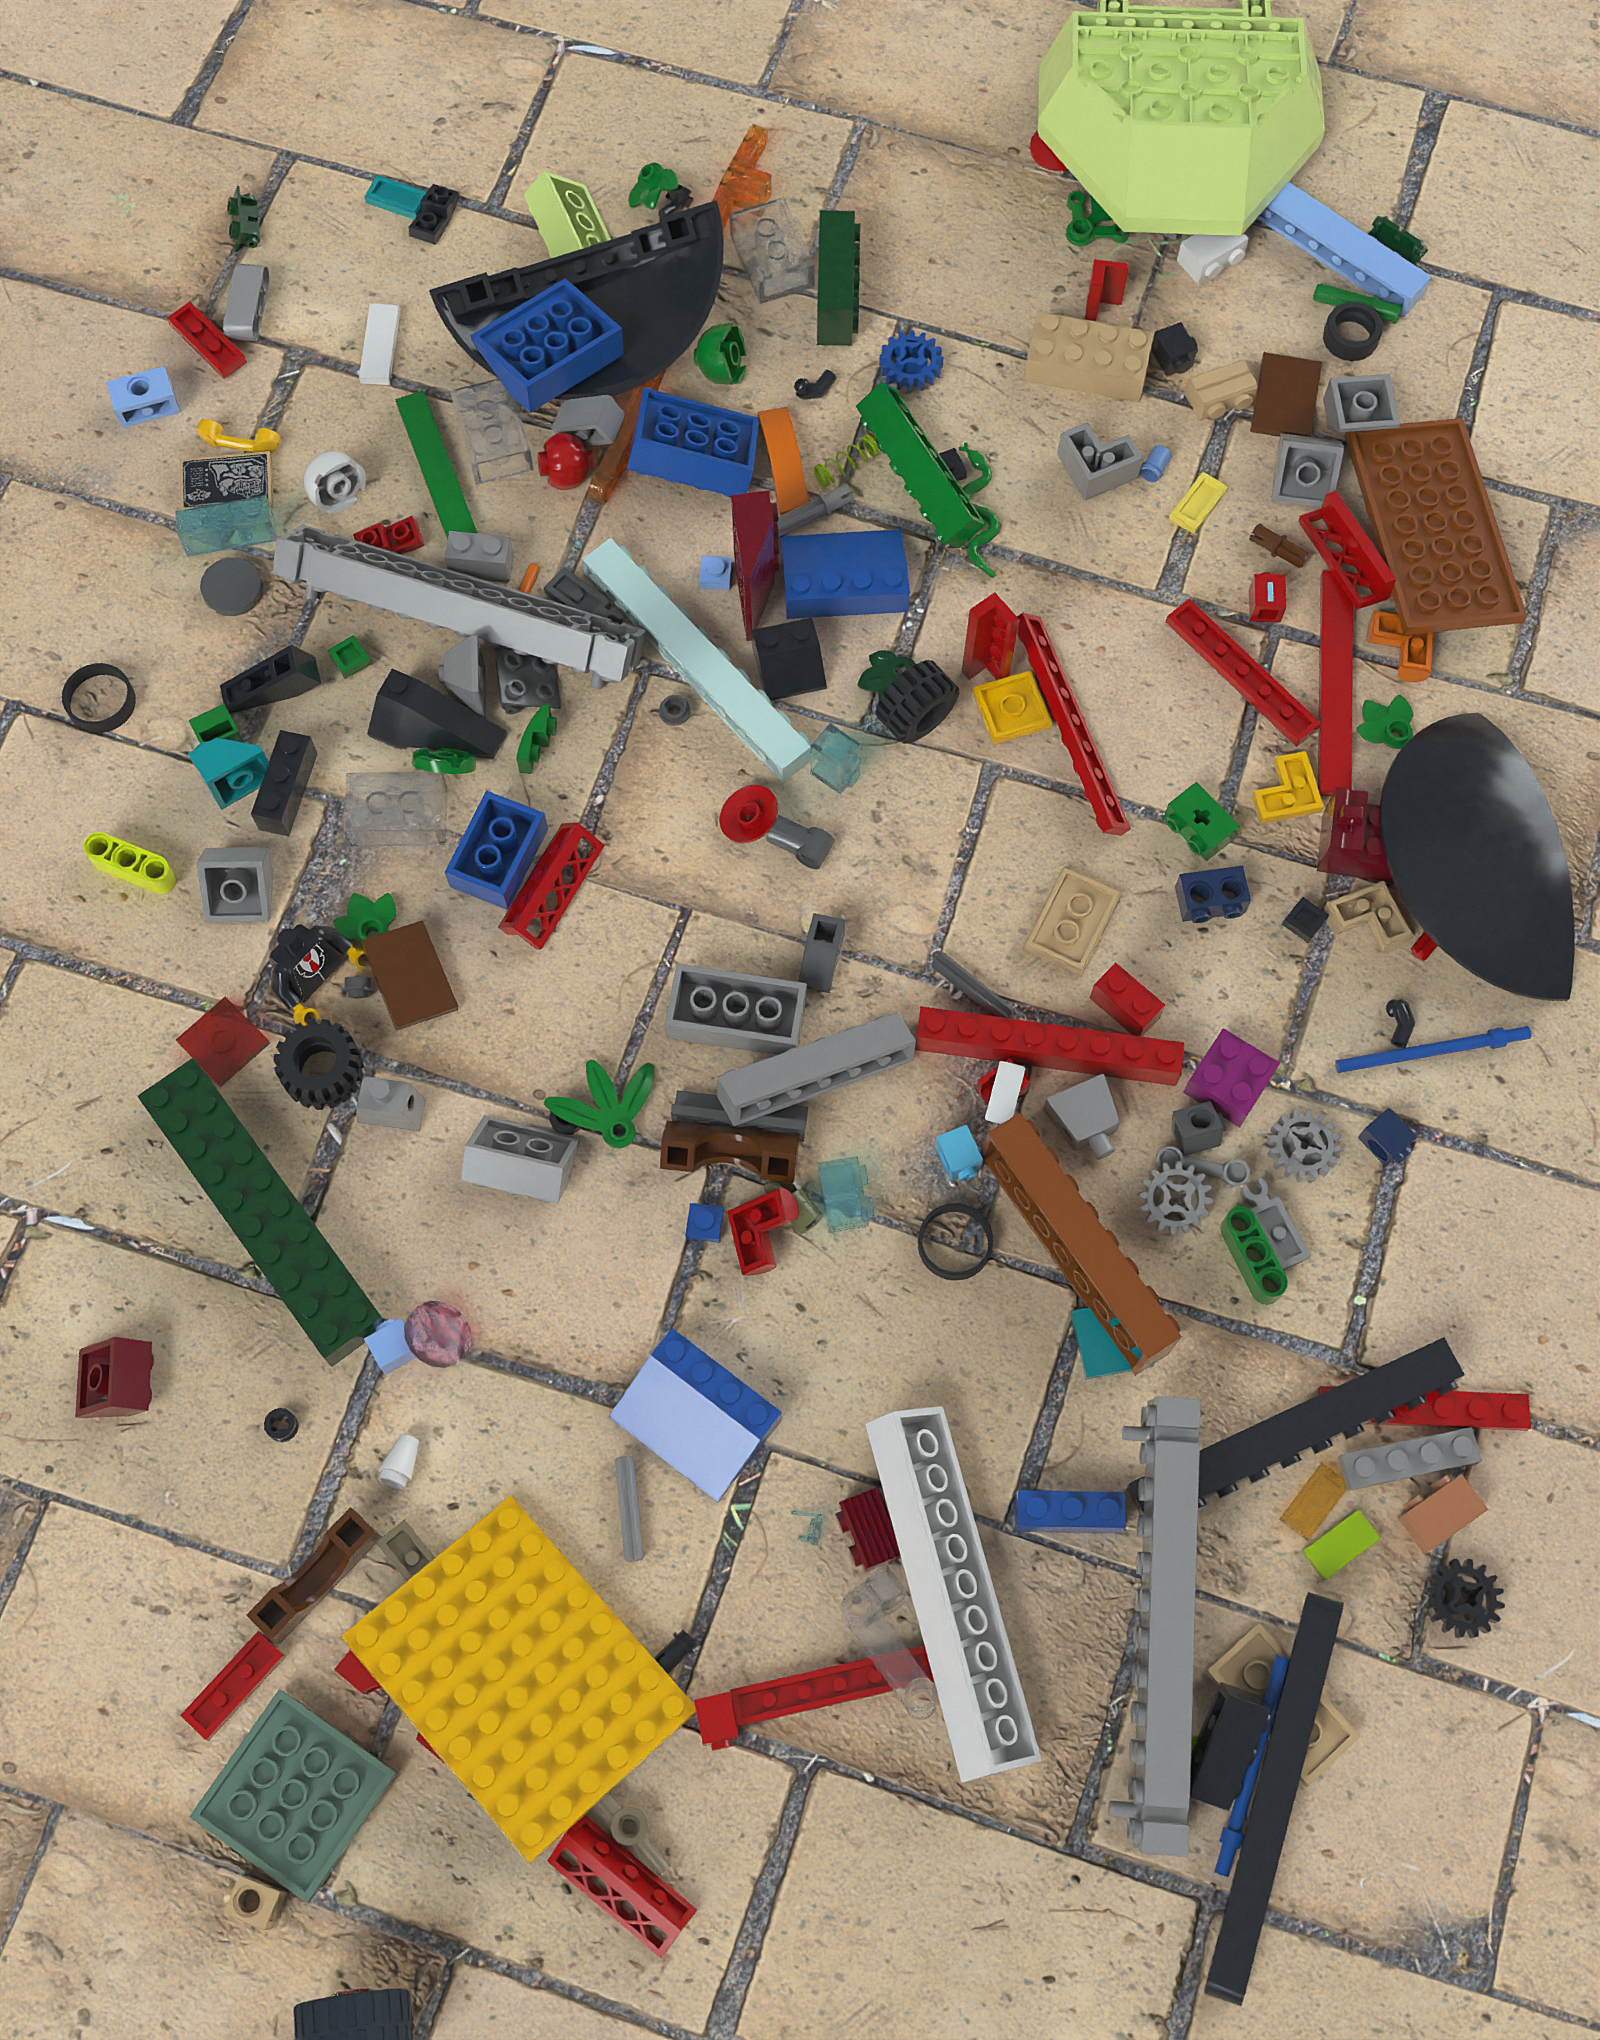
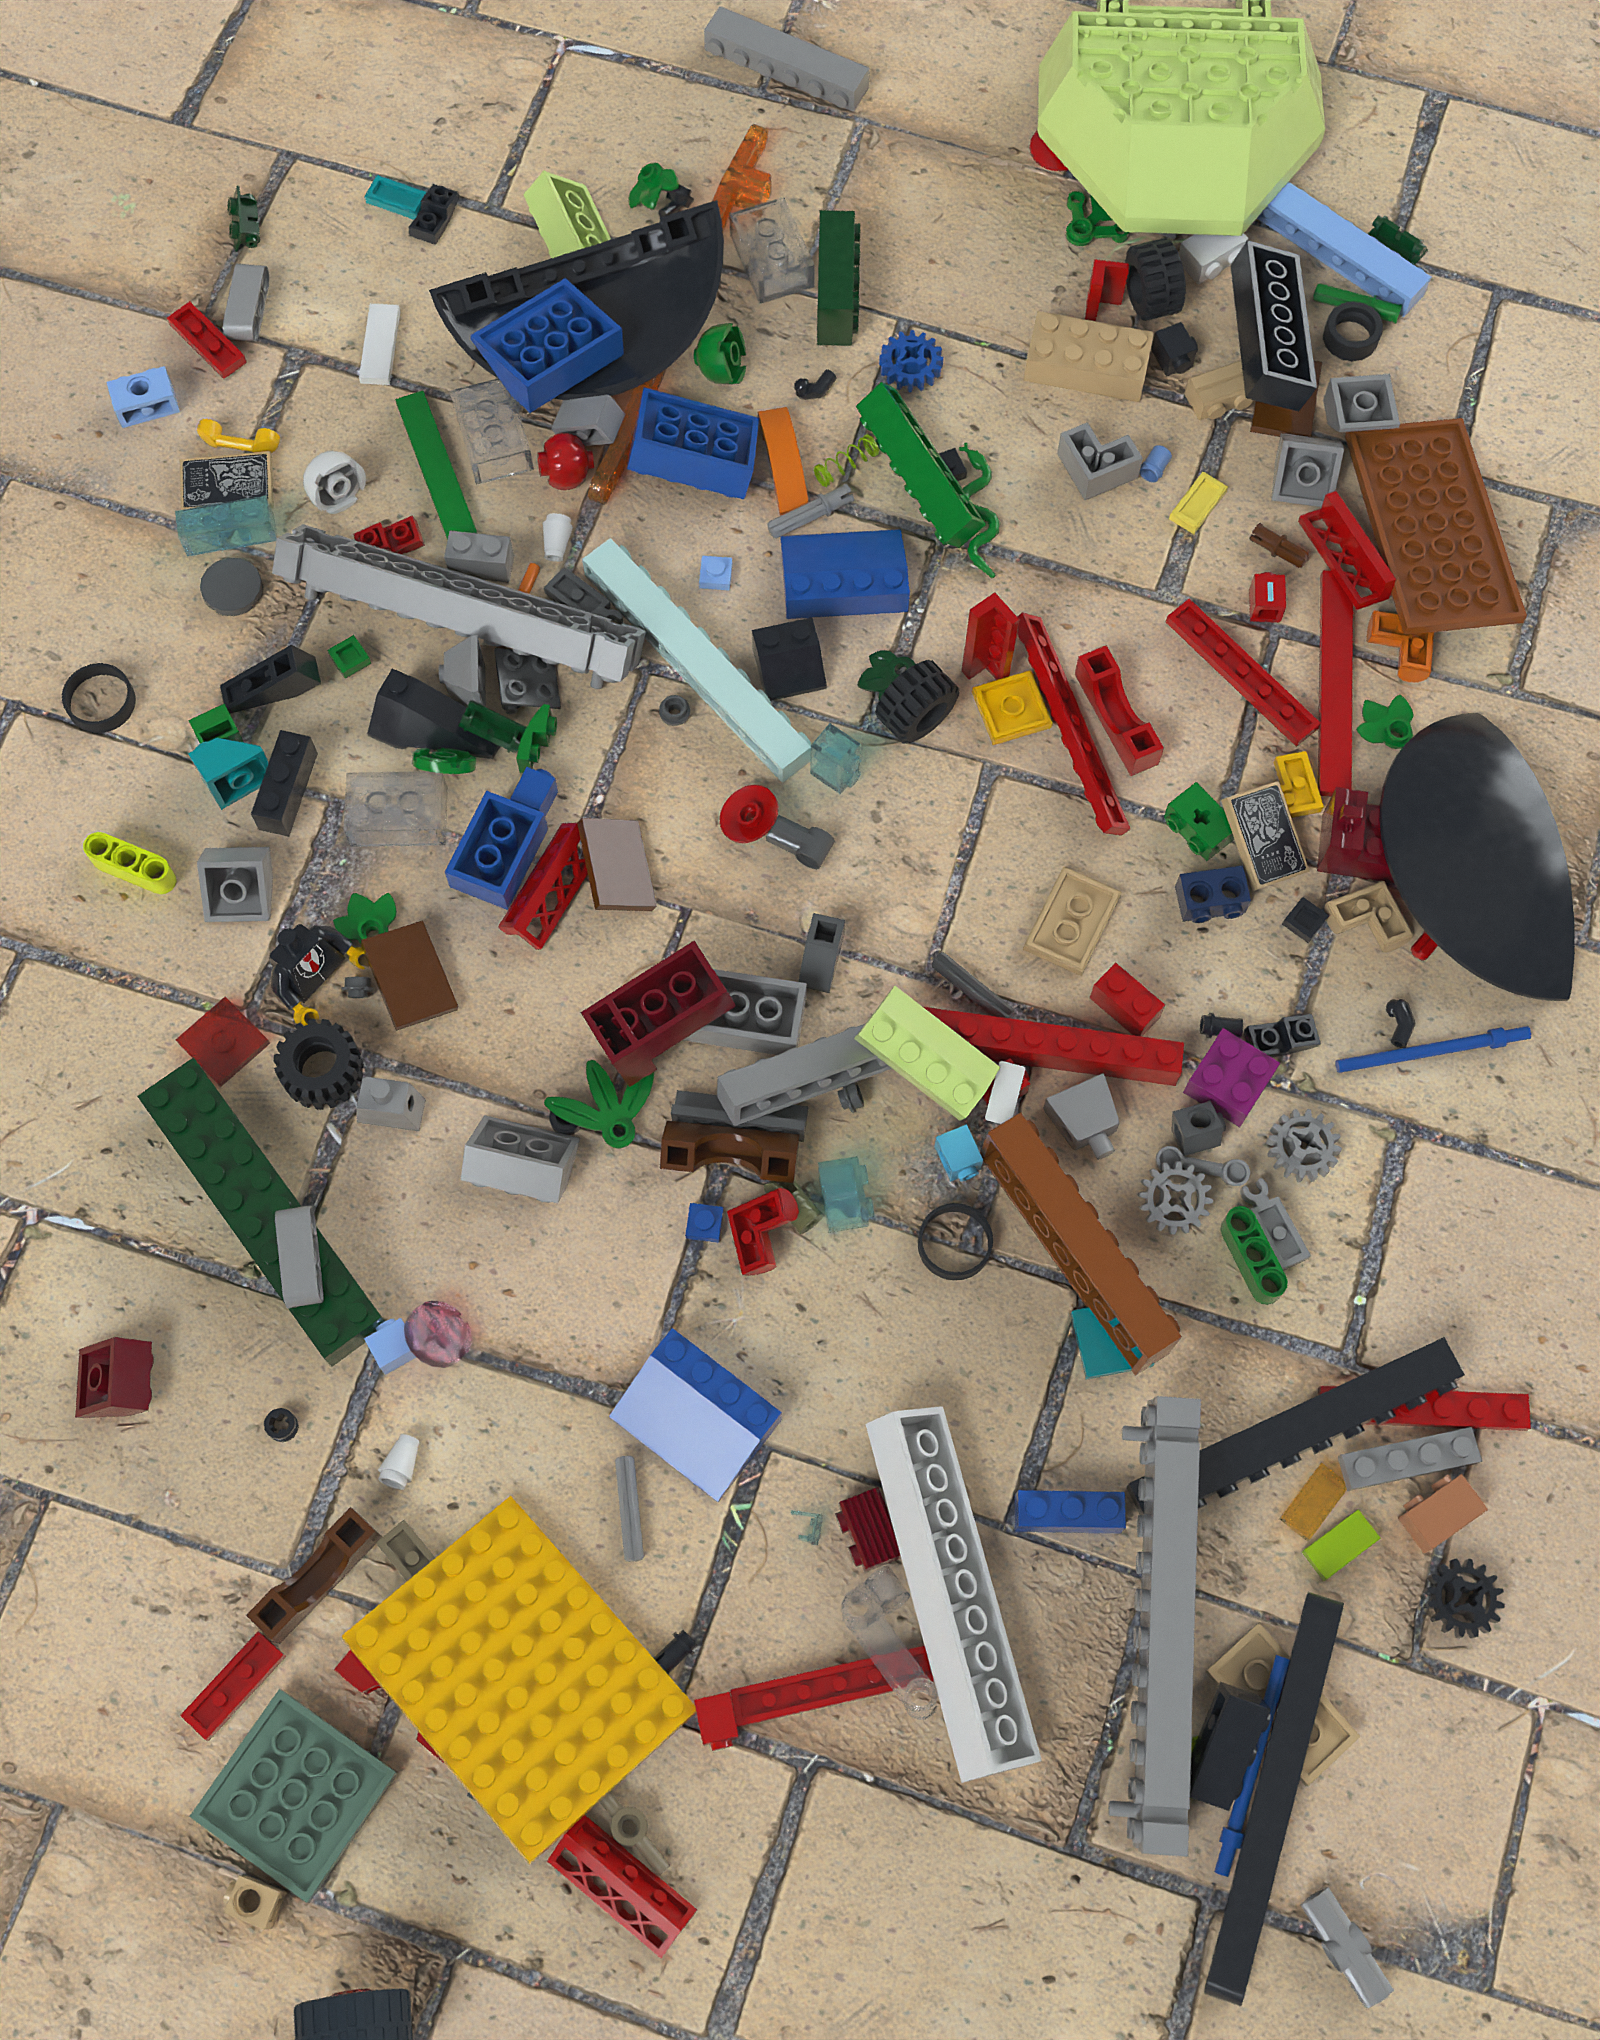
(299, 1256): none -> light grey beam
(492, 726): none -> dark green hinge
(536, 790): none -> blue brick
(556, 536): none -> white cone
(616, 864): none -> tile
(657, 1011): none -> dark red hinge
(754, 553): dark red slope -> none
(786, 58): none -> light grey brick
(851, 1097): none -> dark grey plate
(928, 1053): none -> yellowish green slope
(1103, 686): none -> red arch
(1155, 279): none -> black tyre
(1212, 1025): none -> black pin
(1265, 835): none -> tile
(1273, 326): none -> black brick
(1285, 1036): none -> black slope
(1347, 1947): none -> light grey piece
(1388, 1138): dark blue brick -> none

